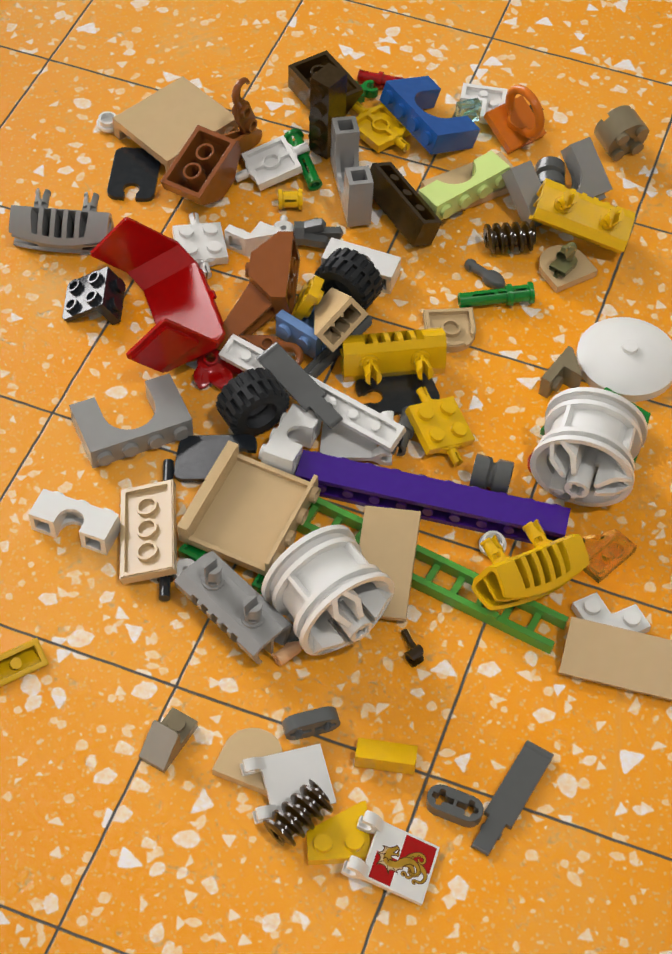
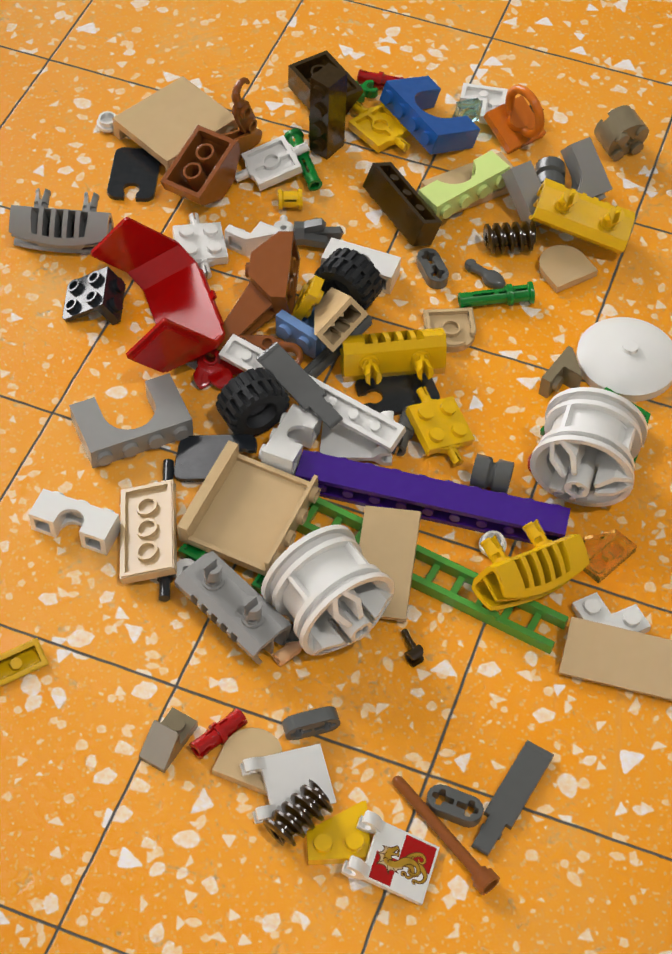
(218, 733): none -> red pin
(352, 180): light grey arch -> none
(386, 756): yellow slope -> none
(427, 270): none -> dark grey beam
(484, 878): none -> dark orange piece
(565, 261): olive piece -> none

